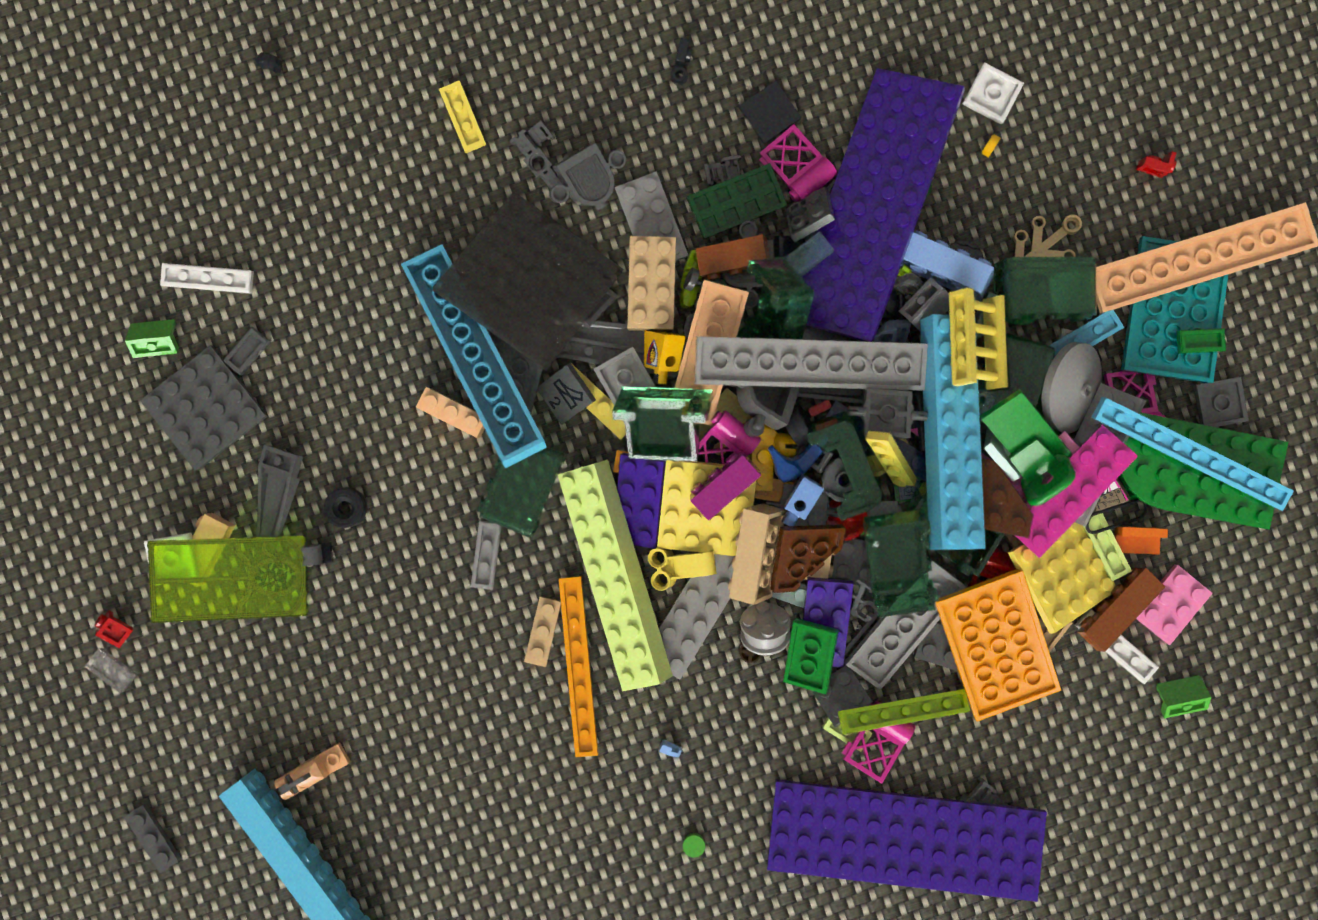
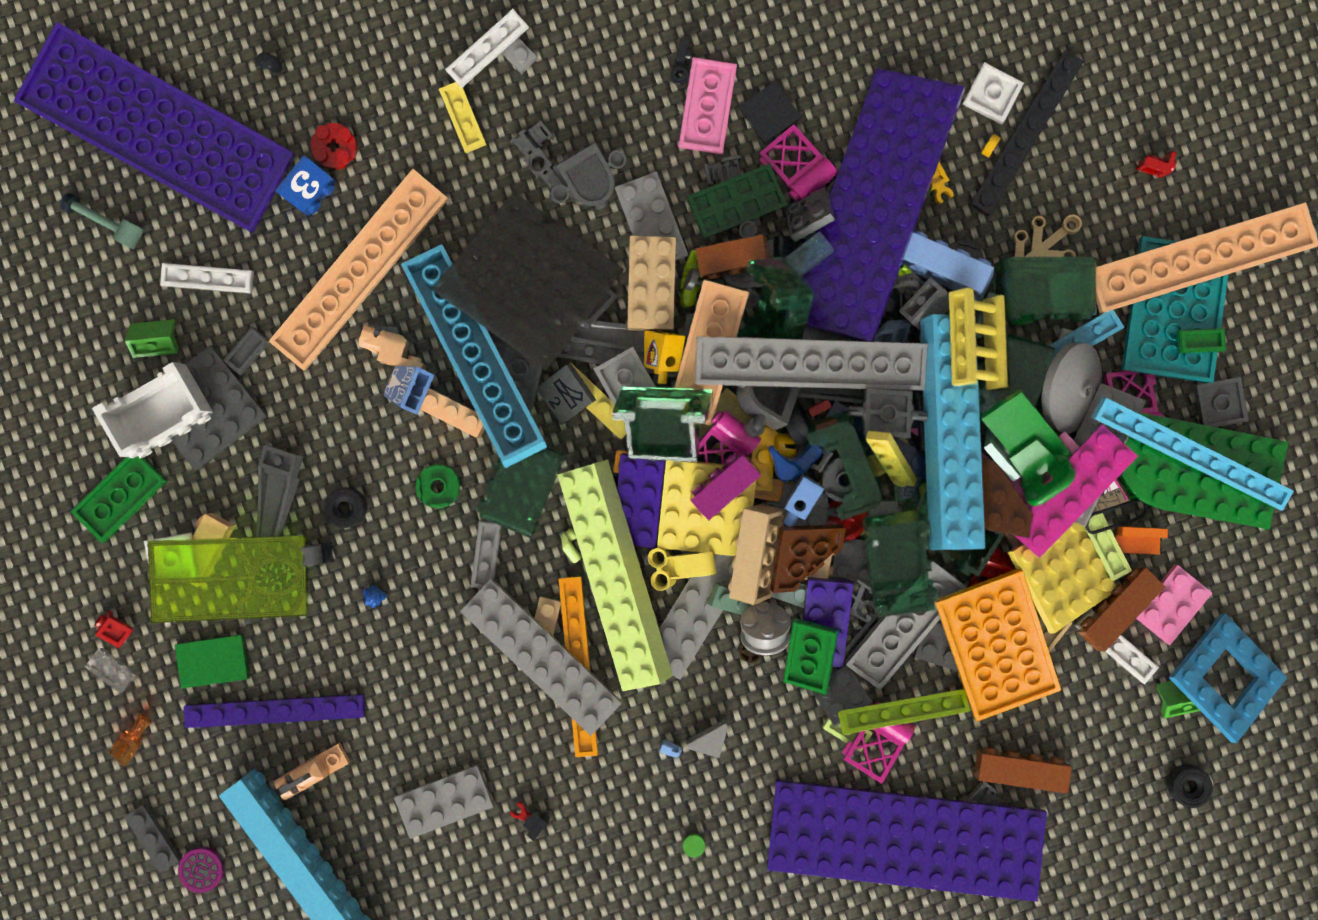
(118, 497): none -> green tile
(124, 232): none -> sand green piece
(129, 741): none -> clear orange arm
(154, 127): none -> dark purple plate
(154, 412): none -> white windscreen
(201, 869): none -> magenta tile
(212, 661): none -> green tile
(274, 710): none -> dark purple plate
(306, 186): none -> blue slope
(343, 155): none -> red plate
(358, 270): none -> light nougat plate
(373, 596): none -> blue plate
(389, 344): none -> light nougat plate
(408, 387): none -> medium blue torso
(444, 801): none -> light grey plate
(451, 486): none -> green tile
(487, 48): none -> white tile
(519, 55): none -> light grey plate
(534, 822): none -> black piece
(541, 656): none -> light grey plate
(568, 547): none -> yellowish green arm
(707, 105): none -> bright pink tile
(709, 740): none -> light grey slope
(720, 599): none -> sand green plate
(938, 186): none -> yellow plate
(1022, 770): none -> dark orange brick
(1026, 132): none -> black plate
(1188, 677): none -> dark azure plate
(1199, 795): none -> black tyre

